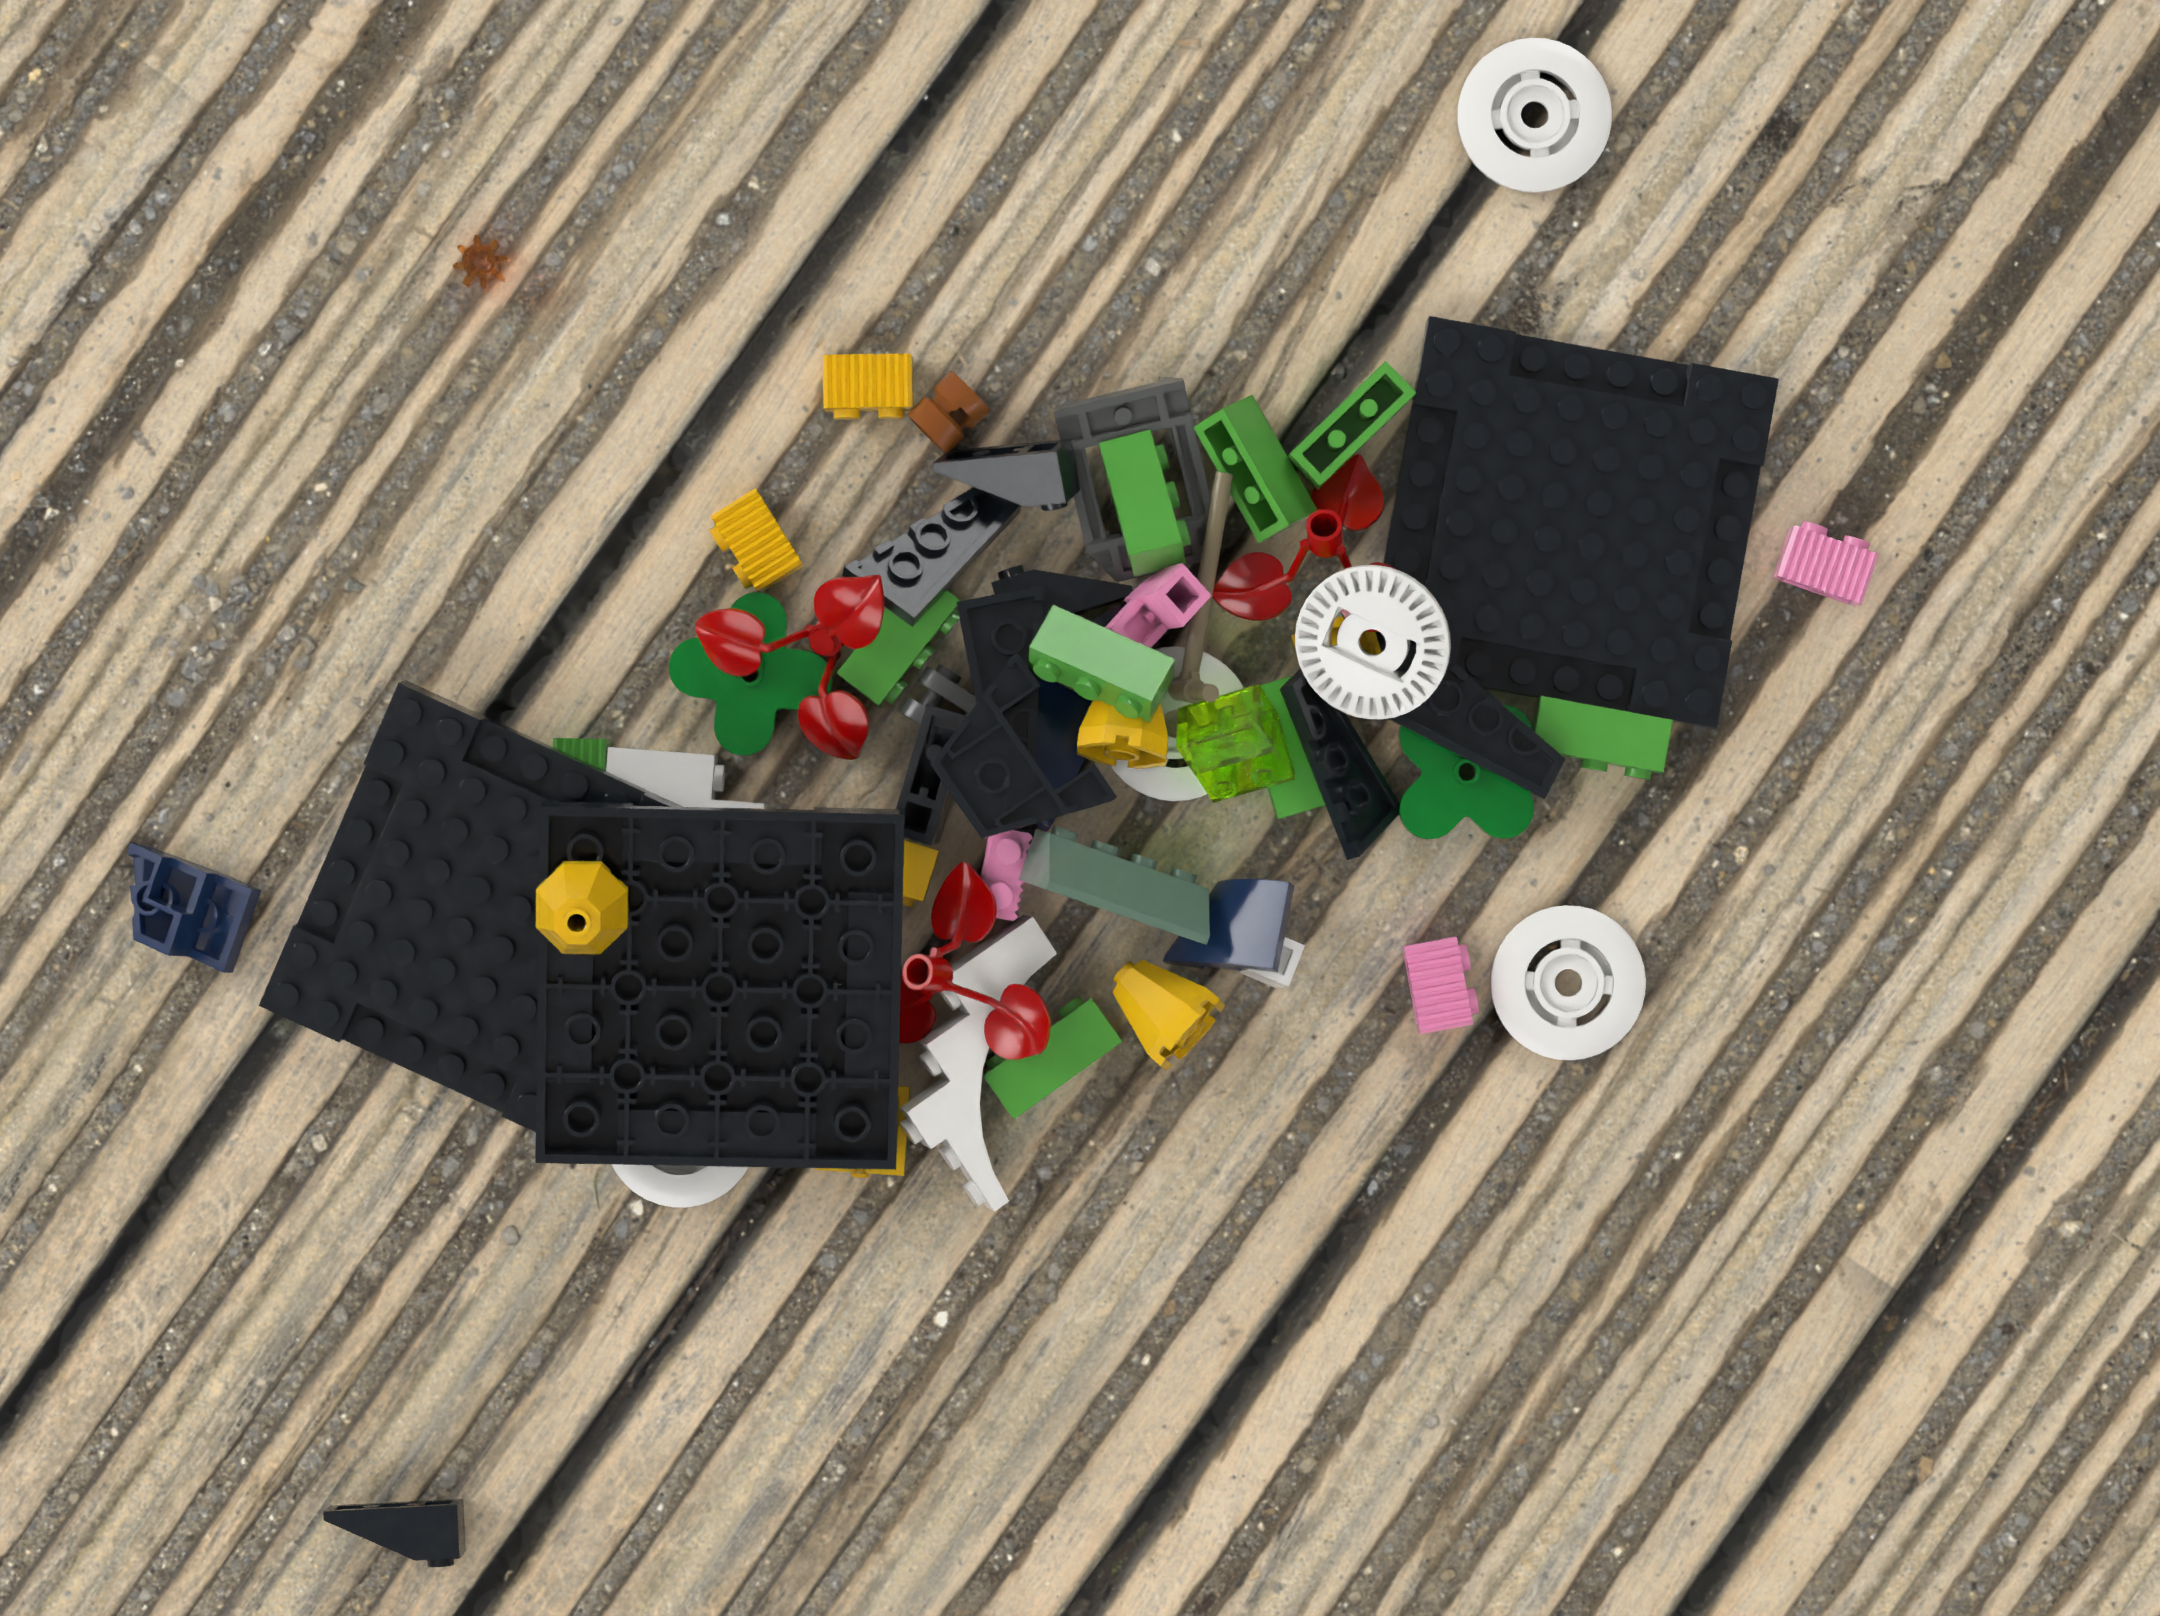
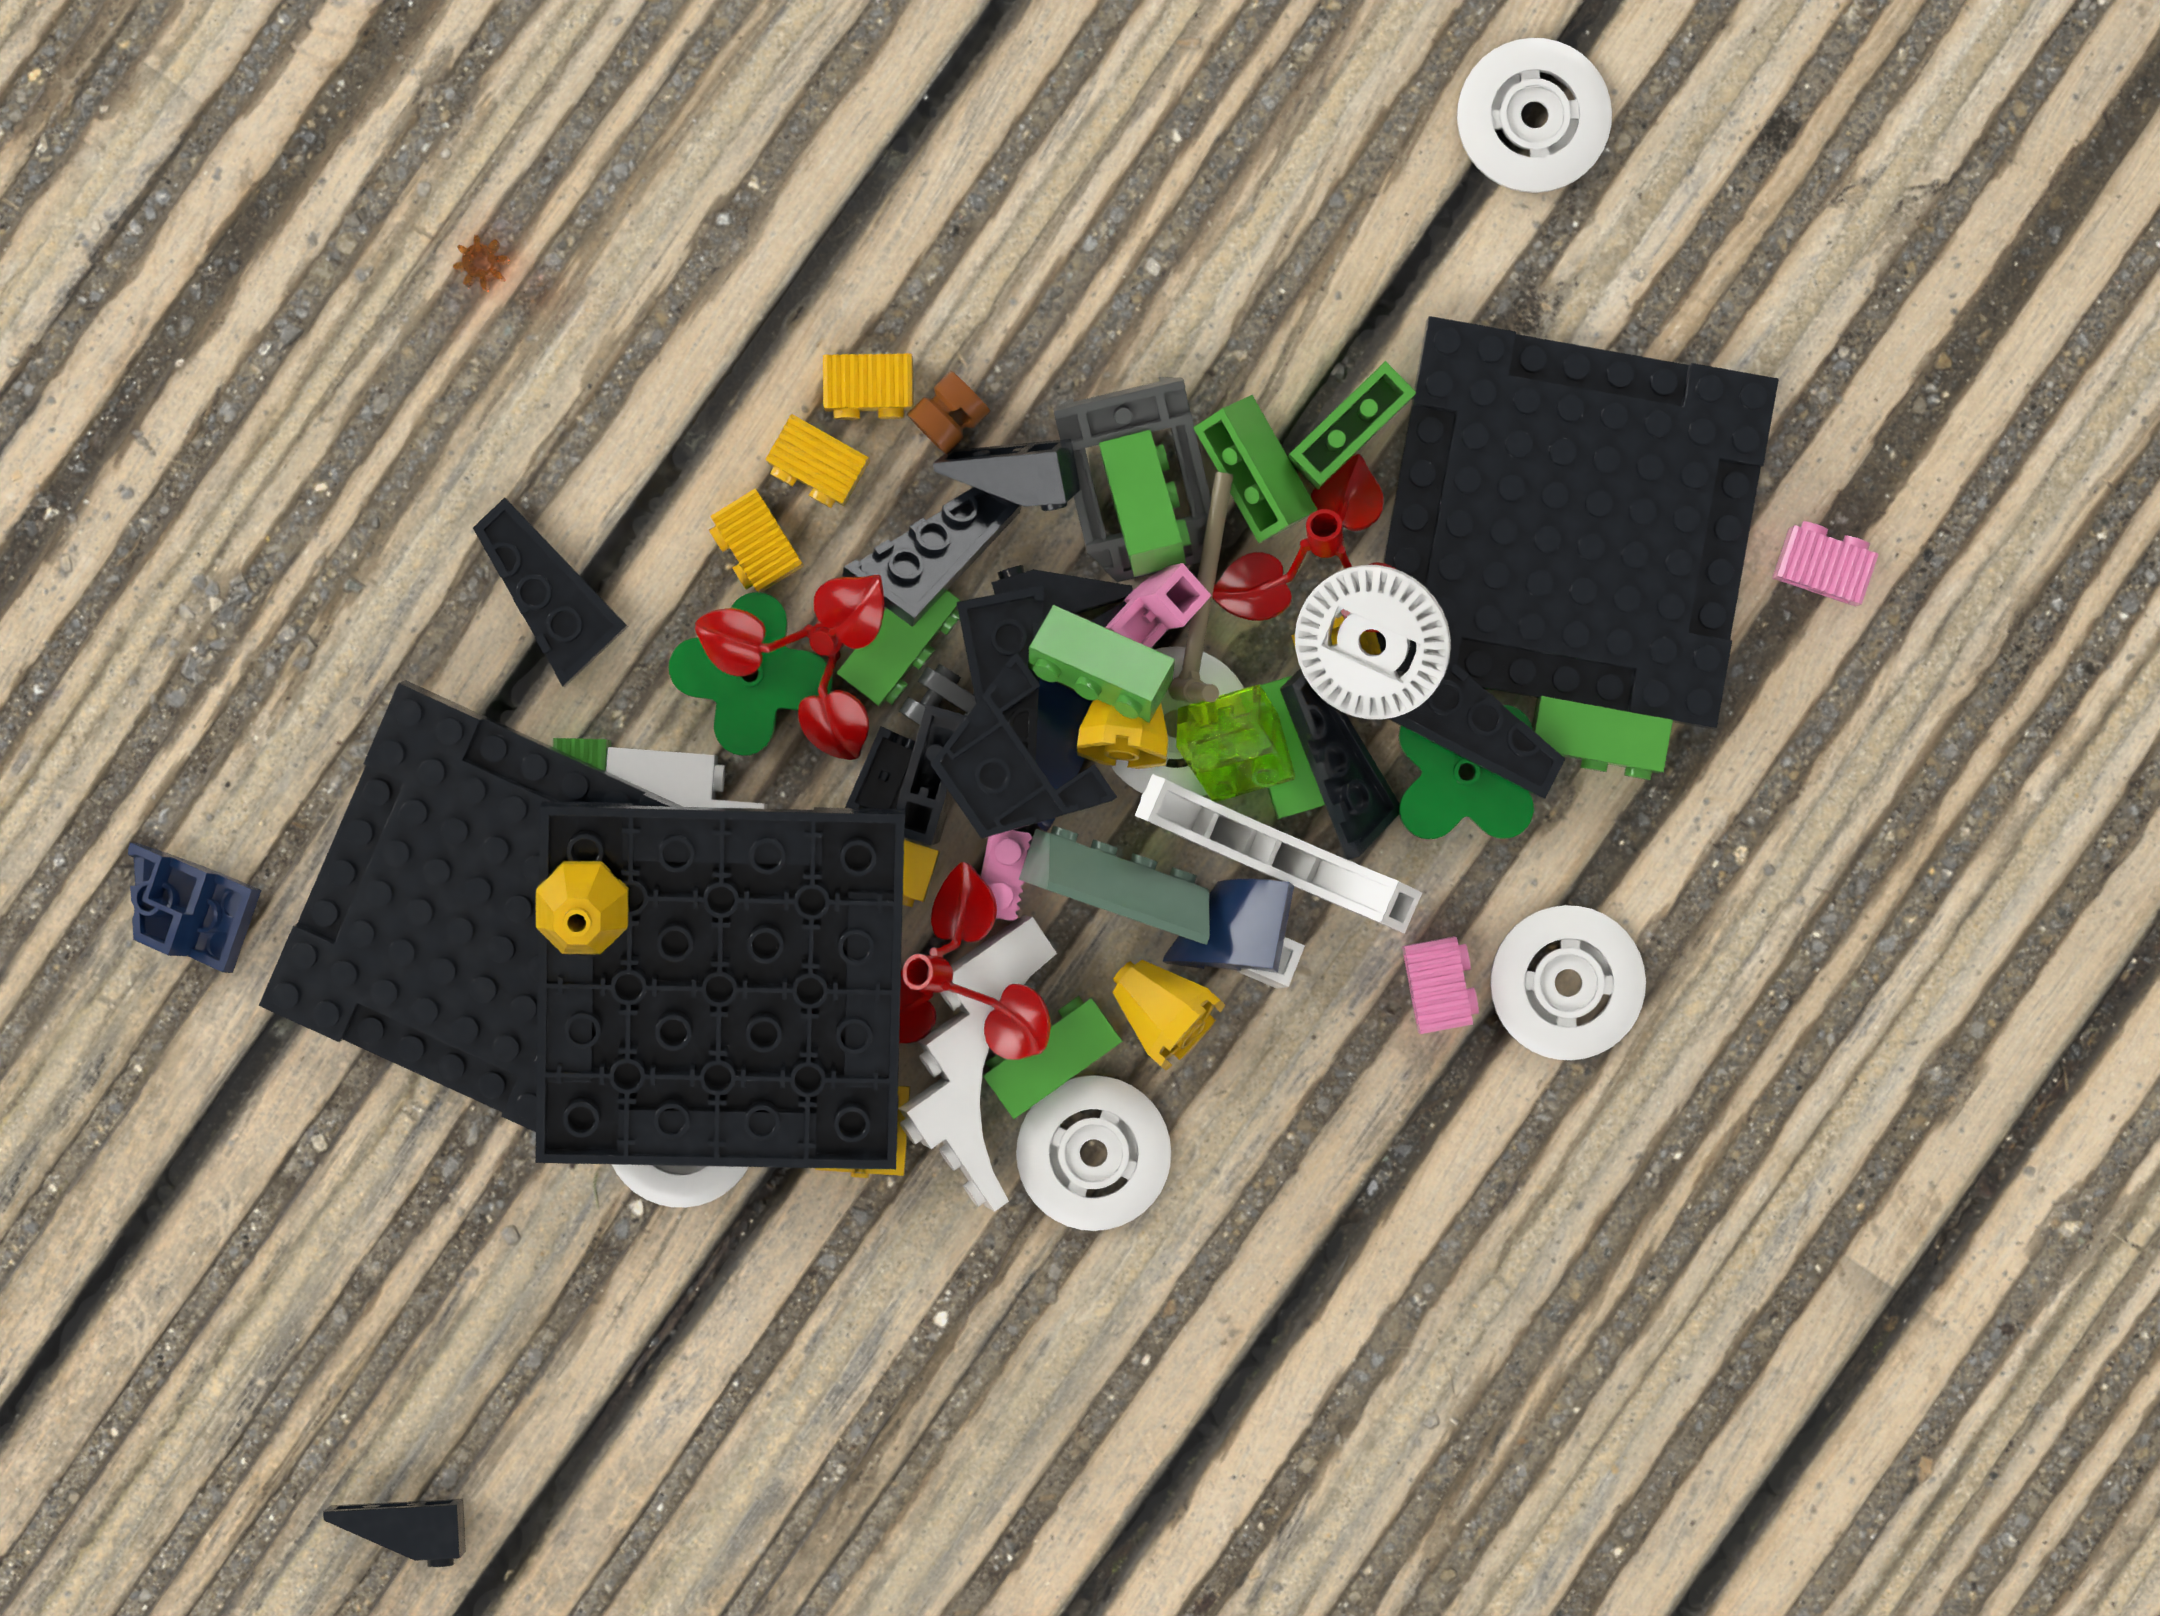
(557, 603): none -> black wing
(816, 461): none -> yellow brick
(882, 772): none -> black hinge
(1135, 1146): none -> white piece
(1278, 854): none -> white arch

